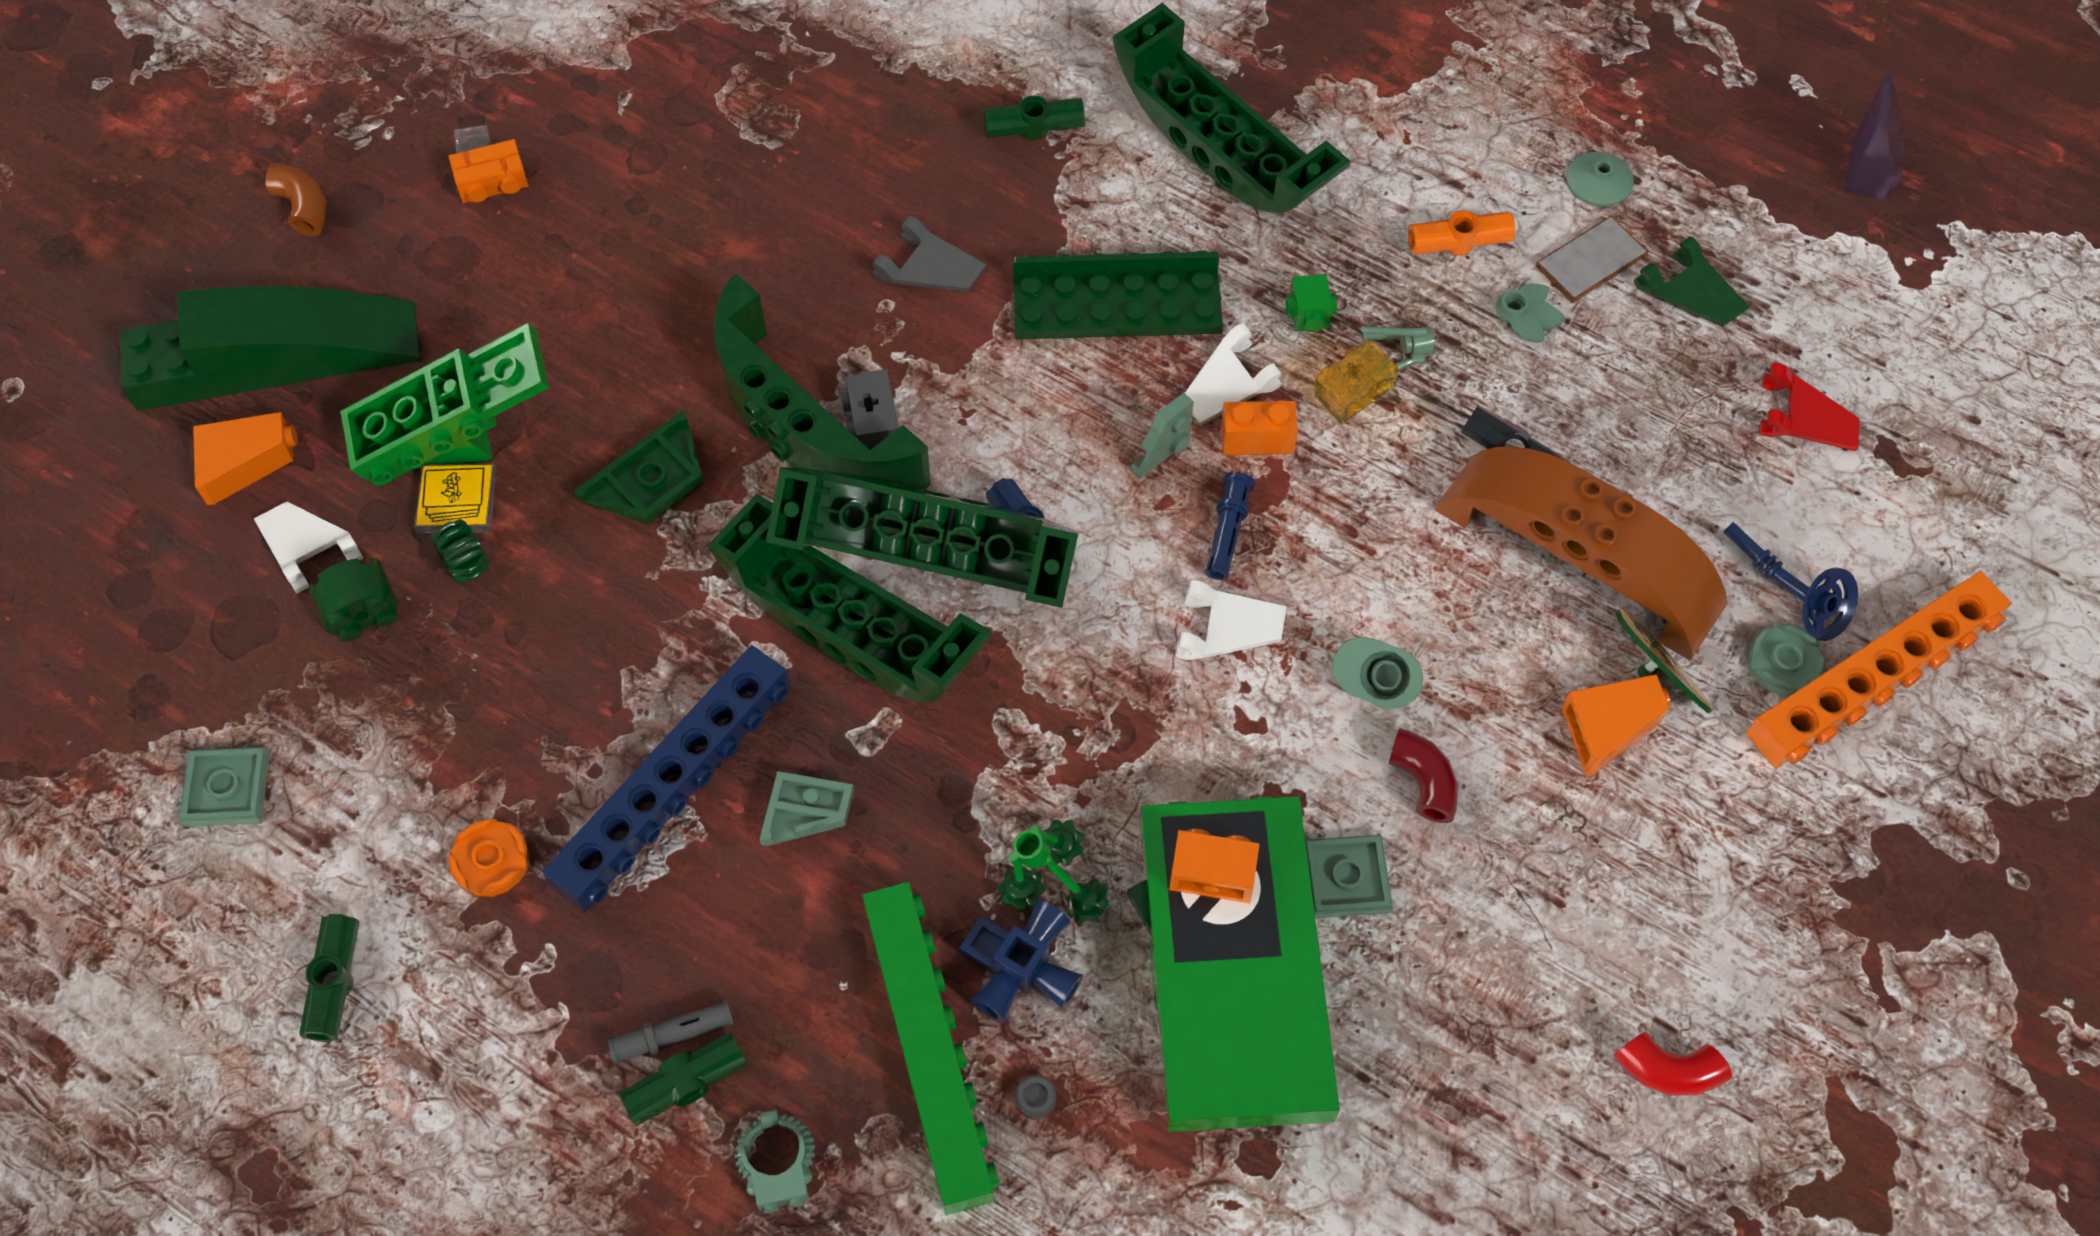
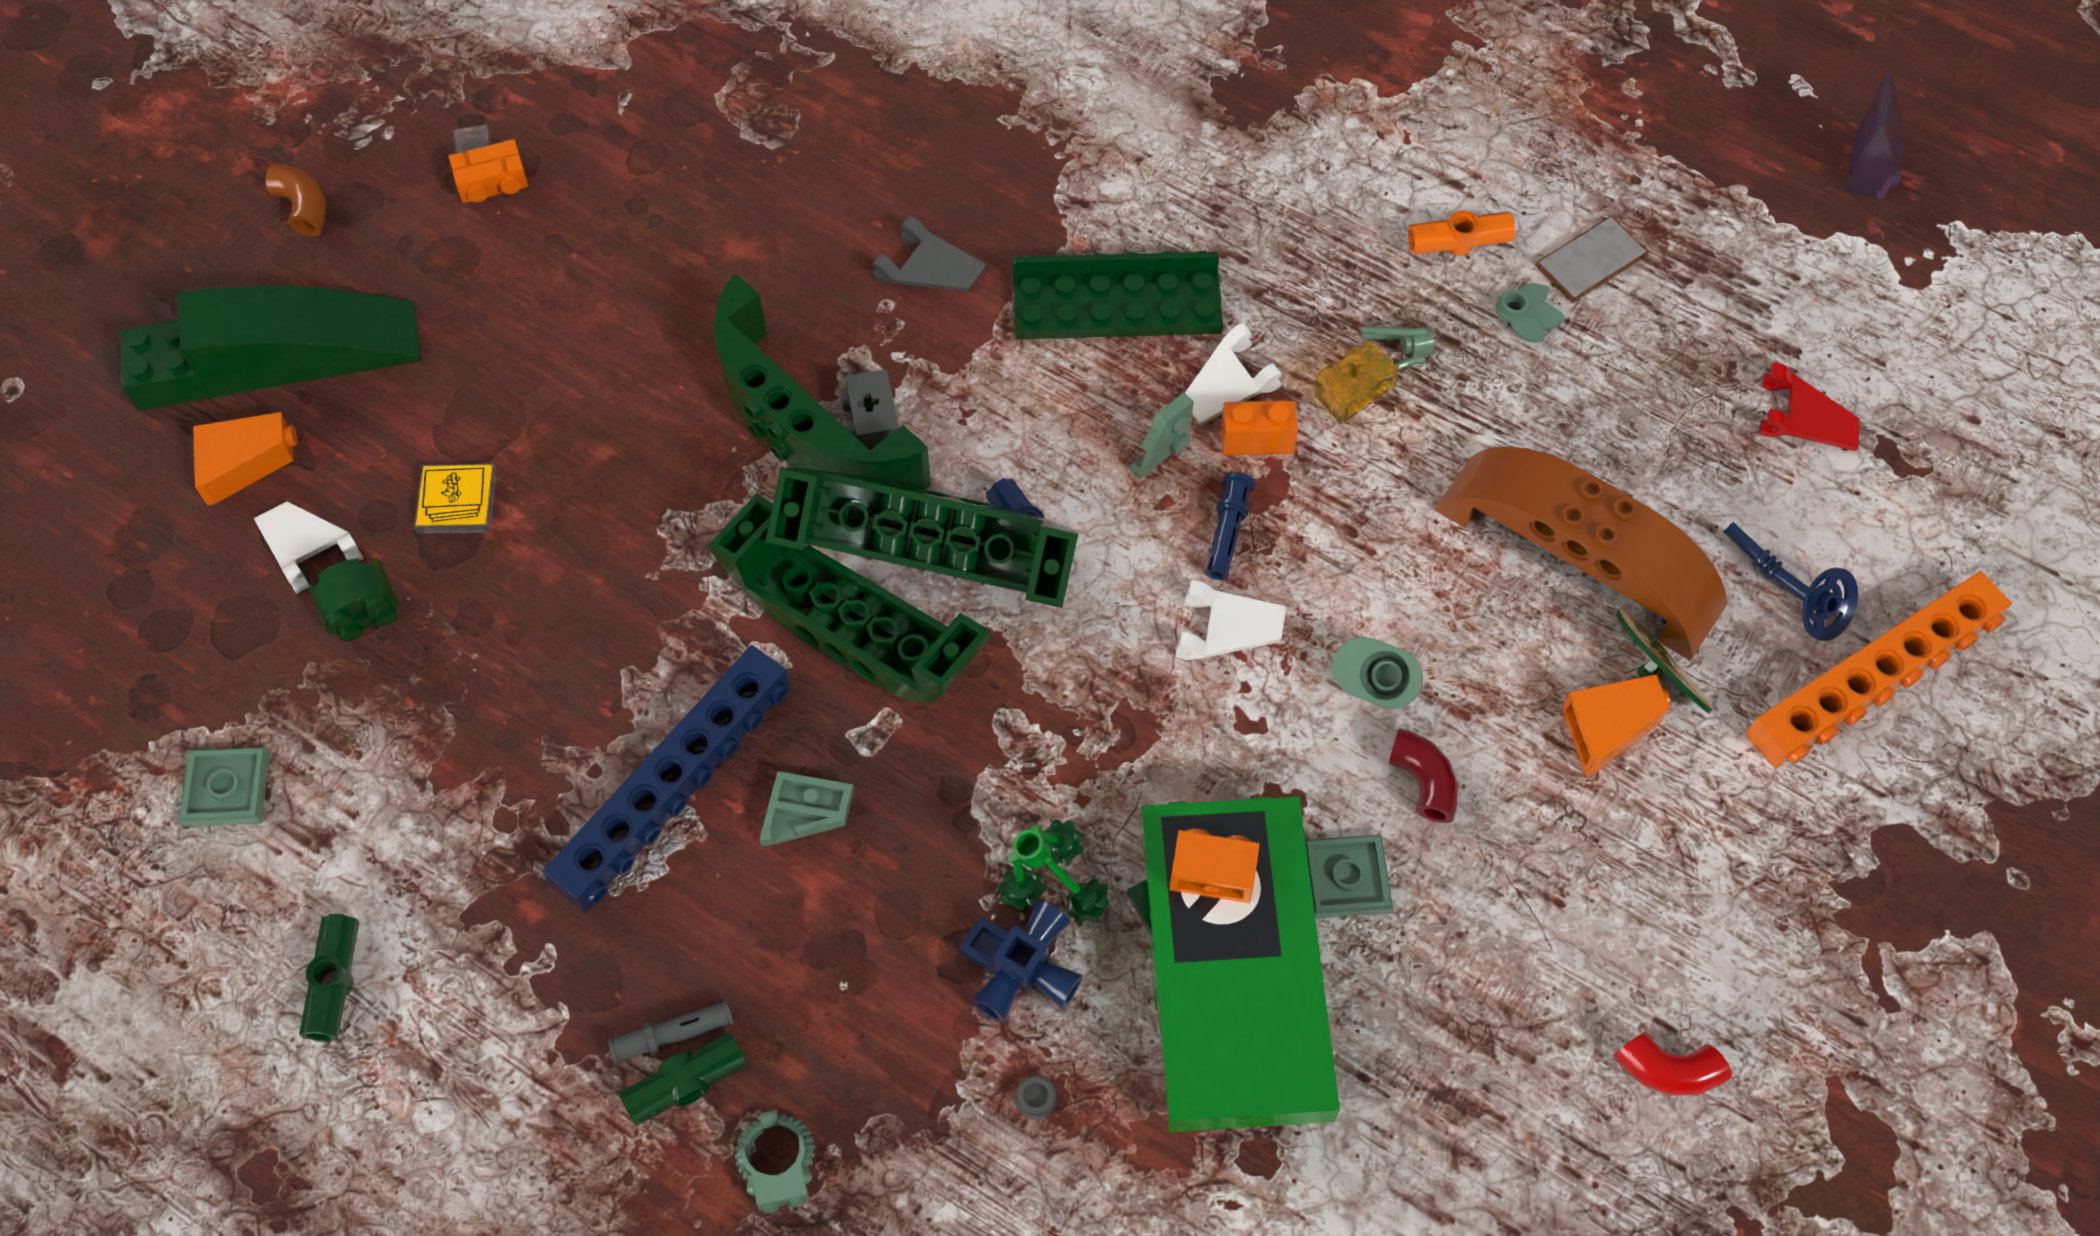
(443, 408): green wedge -> none
(459, 551): dark green gear -> none
(489, 858): orange tile -> none
(648, 475): dark green wing -> none
(928, 1049): green brick -> none
(1034, 117): dark green piece -> none
(1214, 123): dark green slope -> none
(1311, 302): green brick -> none
(1494, 432): black piece -> none
(1599, 179): sand green dish -> none
(1696, 289): dark green flag -> none
(1785, 659): sand green tile -> none

